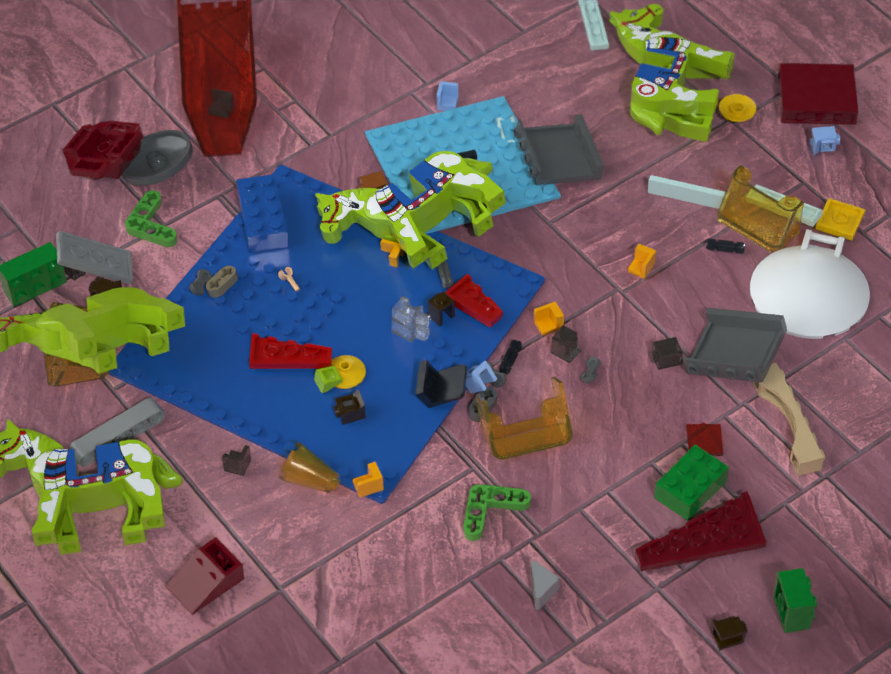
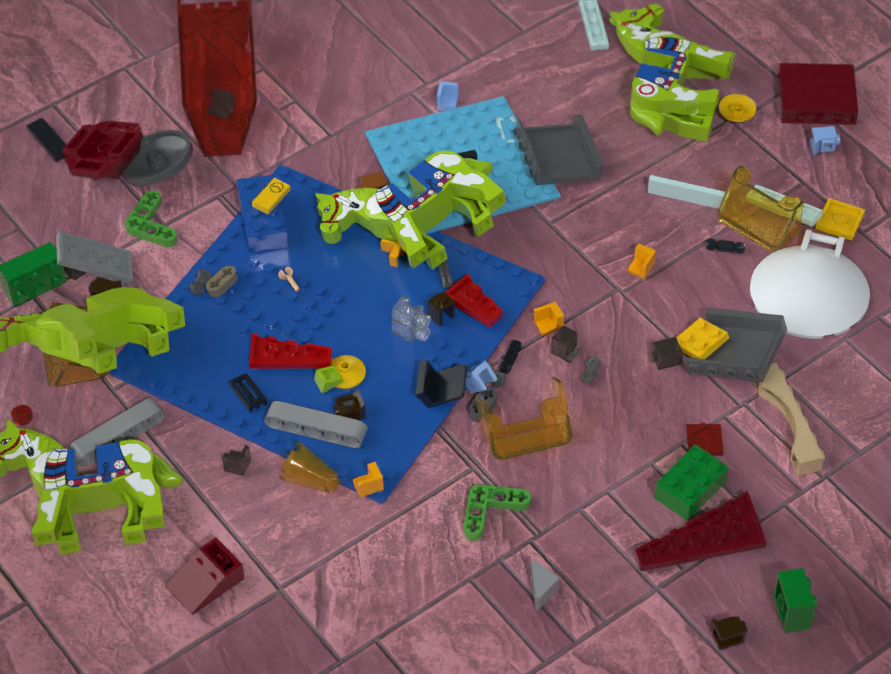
(22, 415): none -> clear red tile
(47, 138): none -> black tile
(255, 403): none -> black tile
(271, 196): none -> yellow tile
(316, 424): none -> light grey beam
(701, 339): none -> yellow plate

